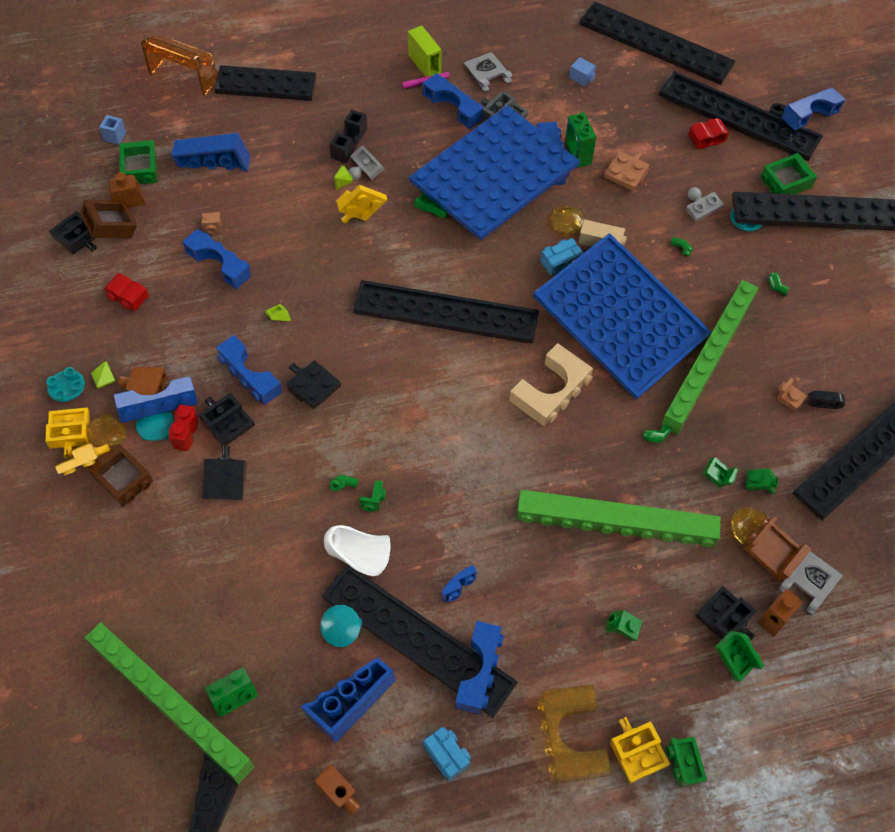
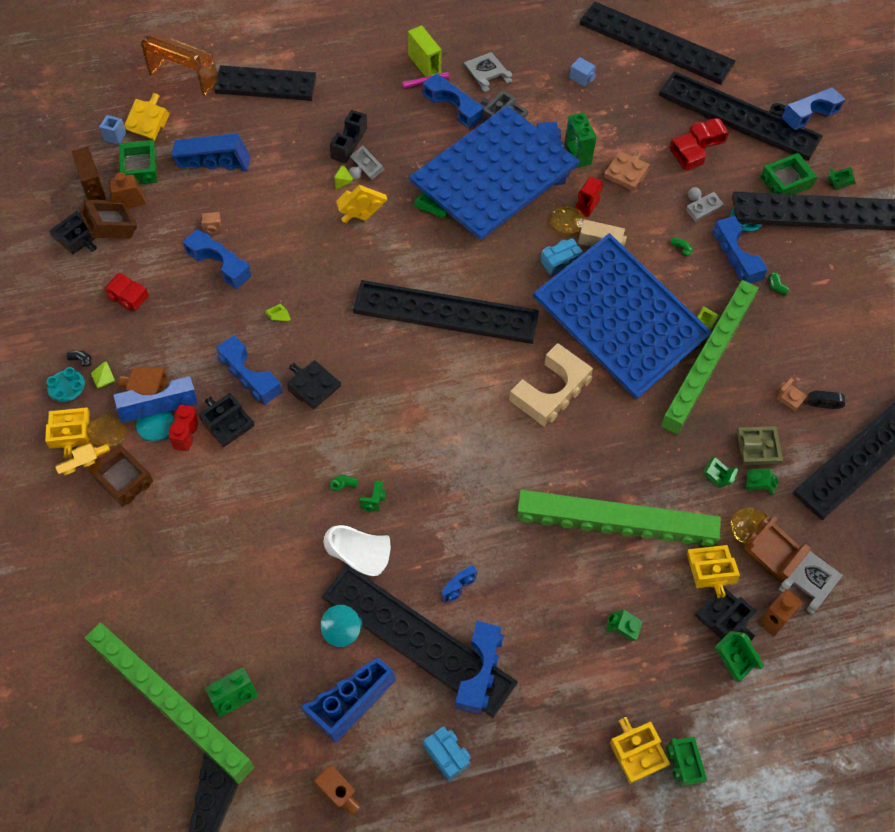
(80, 355): none -> black arm
(88, 174): none -> reddish brown window
(146, 118): none -> yellow plate
(224, 477): black plate -> none
(566, 763): clear yellow arch -> none
(589, 196): none -> red brick
(657, 436): green arm -> none
(687, 151): none -> red brick
(707, 317): none -> lime slope
(713, 568): none -> yellow plate
(748, 267): none -> blue arch
(759, 445): none -> olive plate
(841, 178): none -> green bracket

